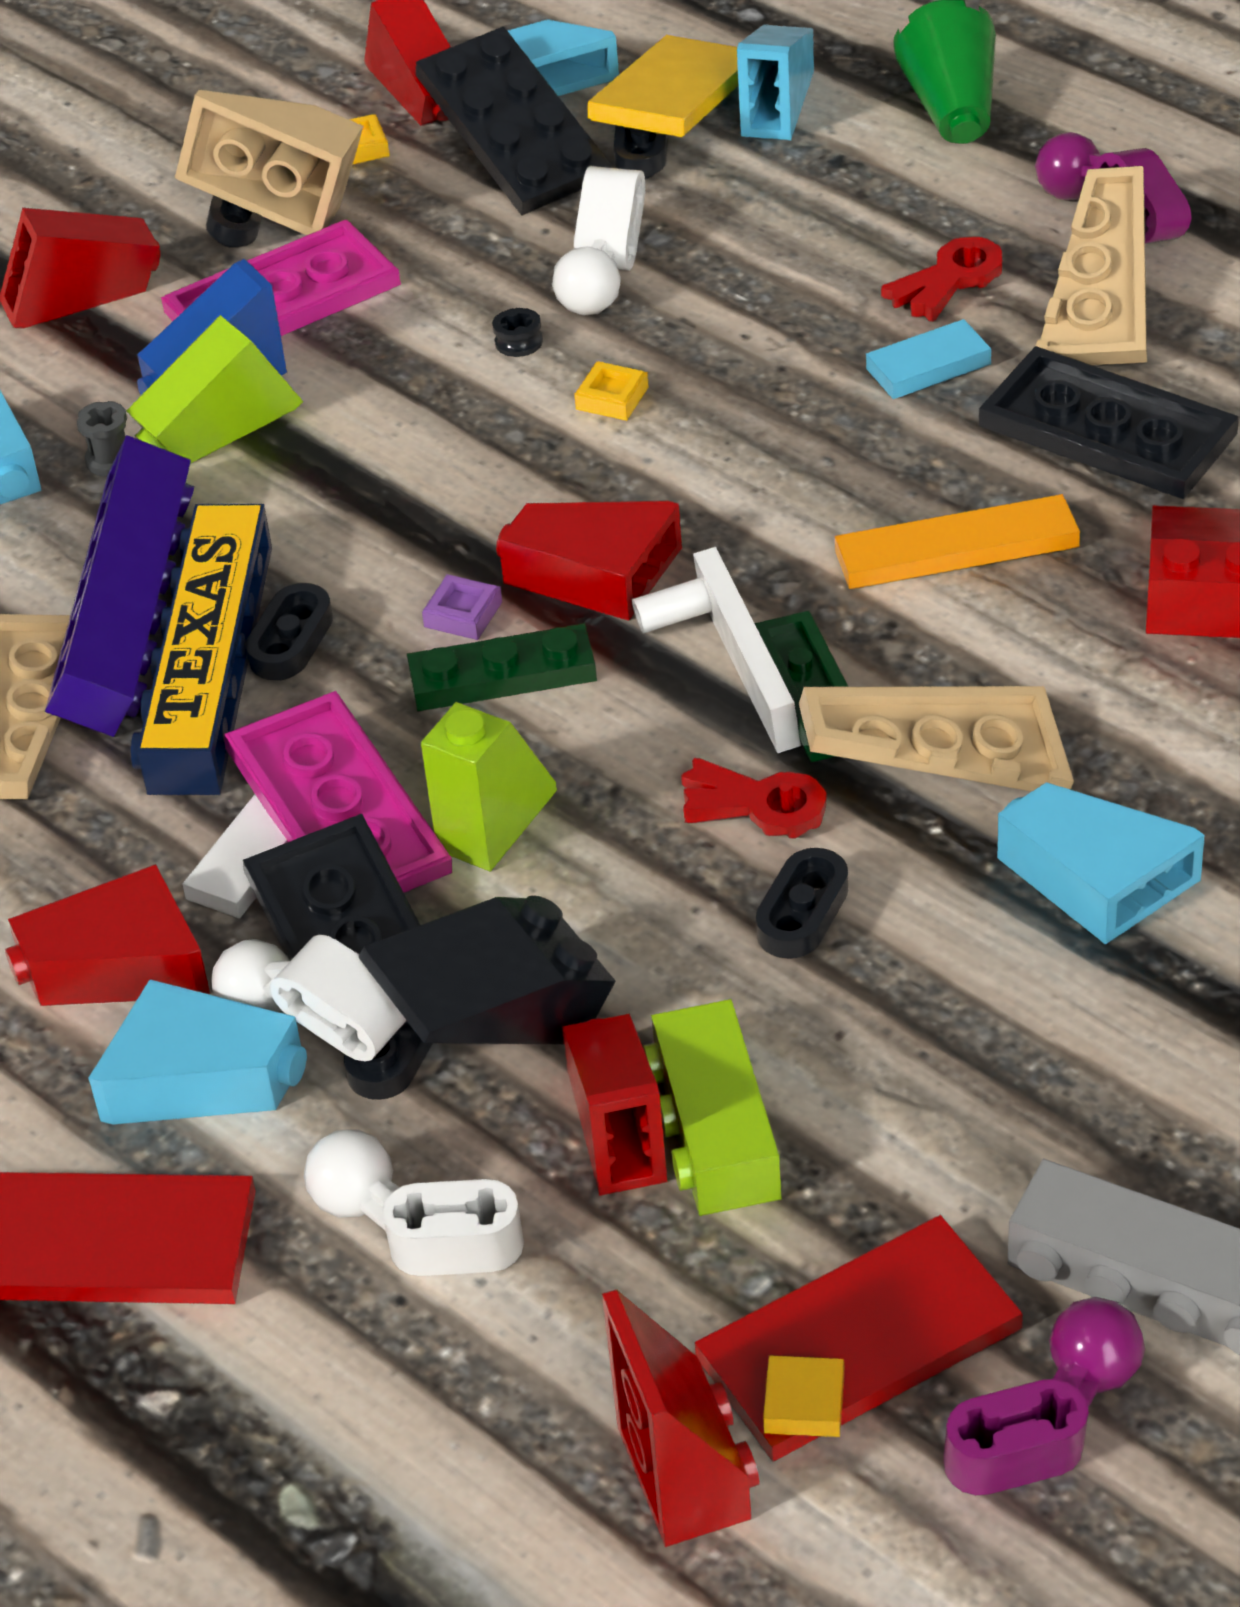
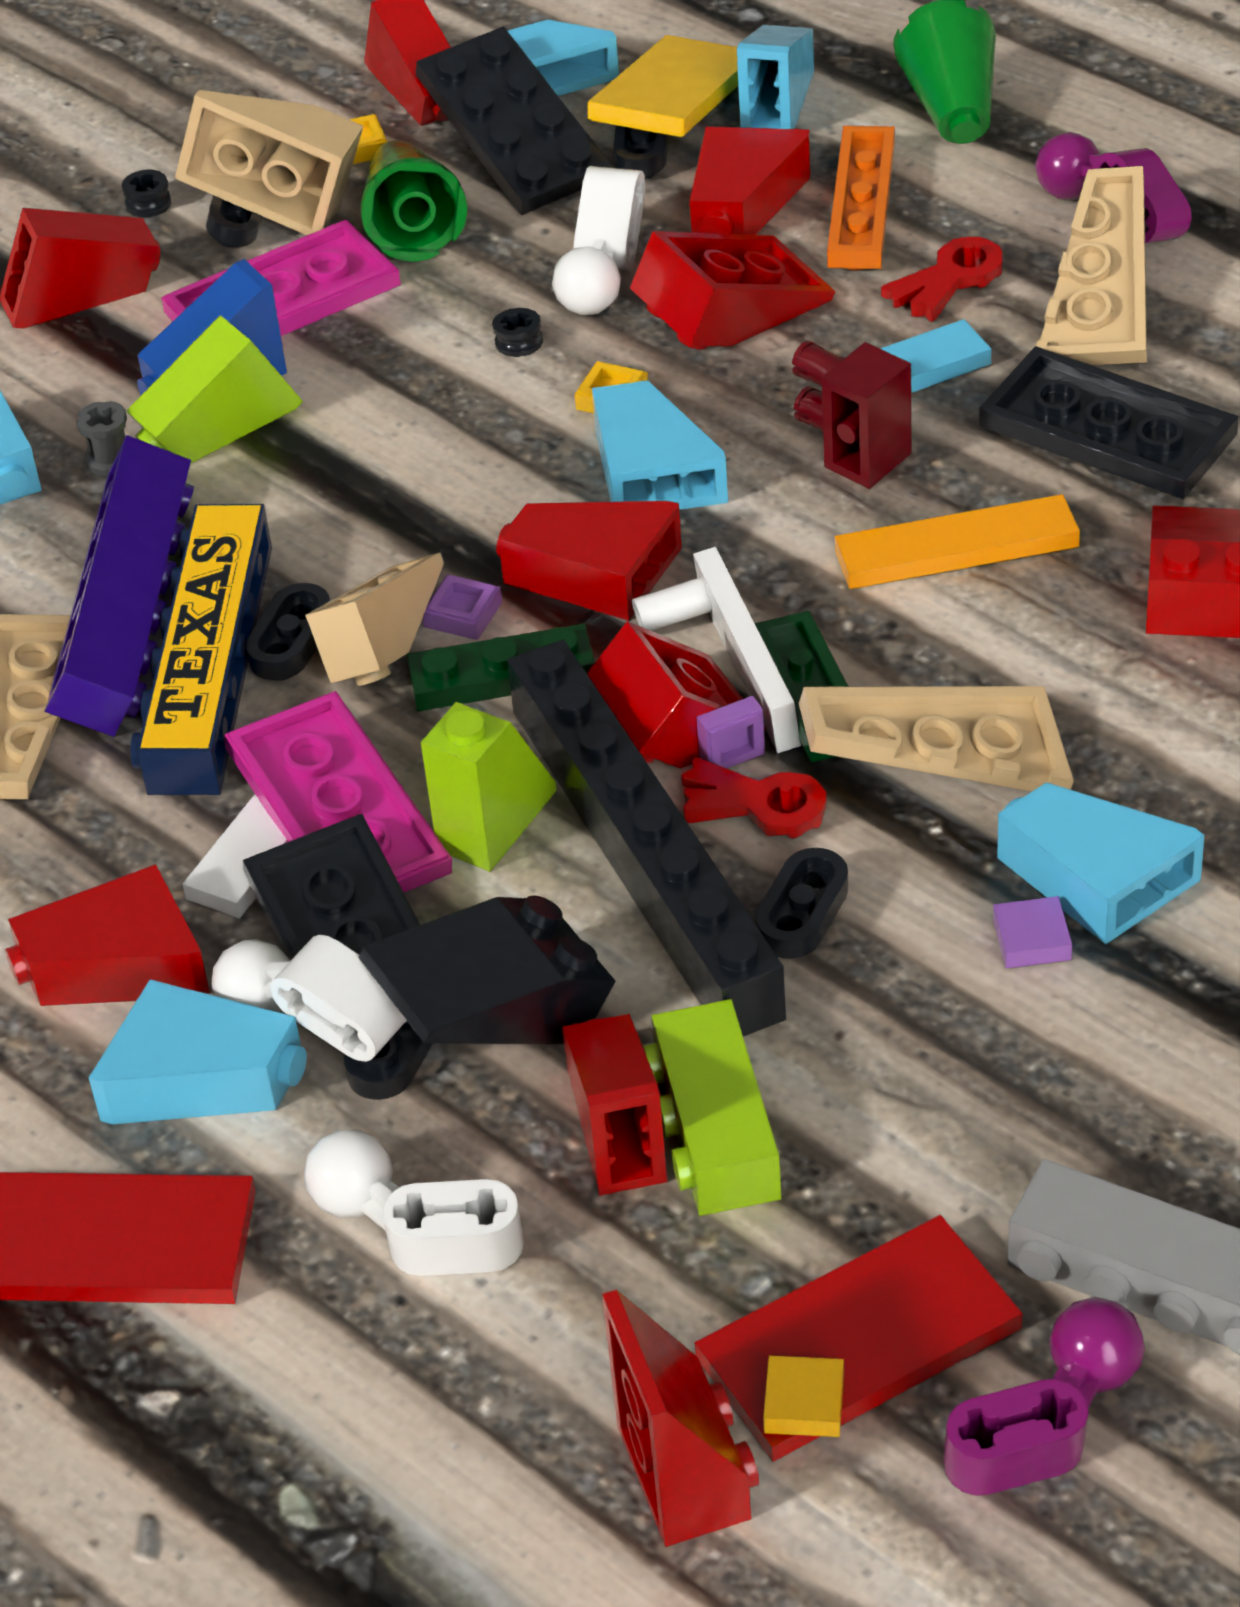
(146, 193): none -> black bush
(374, 620): none -> tan slope
(411, 203): none -> green cone
(646, 838): none -> black brick
(655, 449): none -> medium azure slope
(659, 691): none -> red slope
(724, 285): none -> red slope
(732, 733): none -> medium lavender tile
(747, 177): none -> red slope
(859, 410): none -> dark red brick
(861, 198): none -> orange plate
(1032, 932): none -> medium lavender tile

